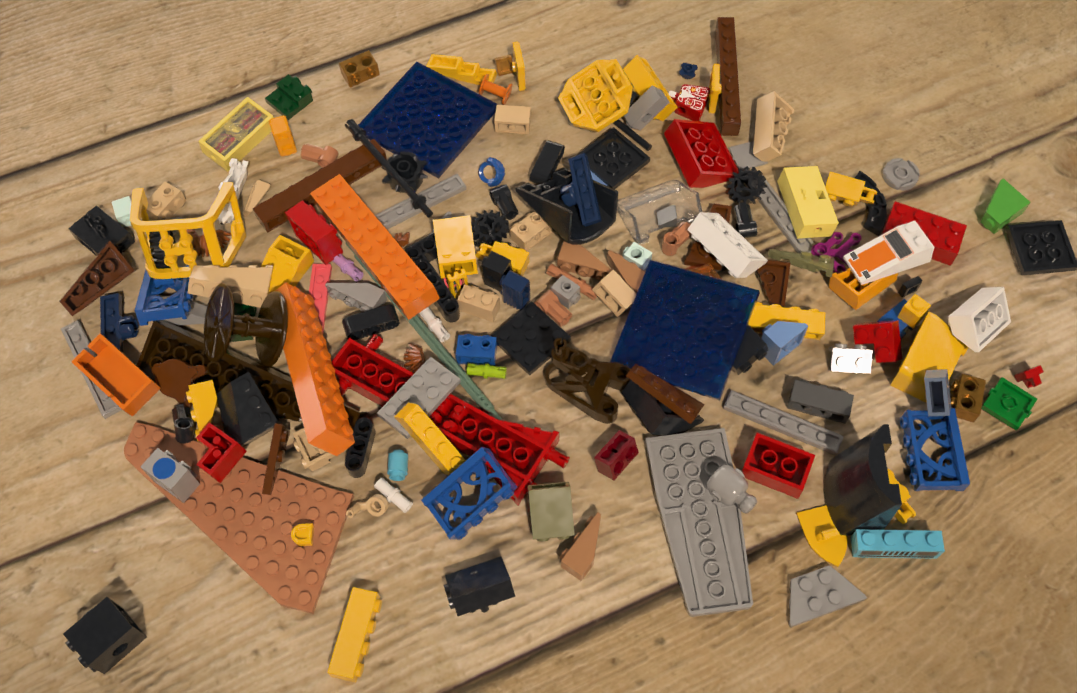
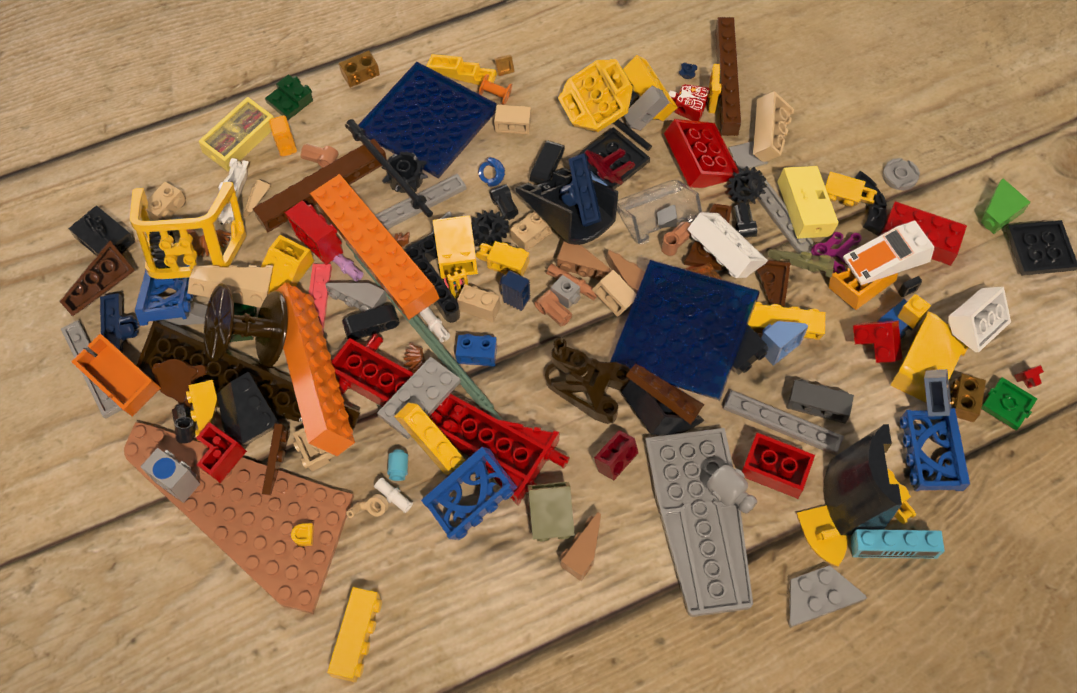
(103, 636): black brick -> none
(122, 211): light aqua brick -> none
(360, 456): black beam -> none
(478, 587): black piece -> none
(486, 371): lime pin -> none
(494, 268): black brick -> none
(518, 66): yellow plate -> none
(529, 337): black plate -> none
(603, 165): none -> dark red plate
(637, 250): light aqua brick -> none
(850, 359): bracket -> none

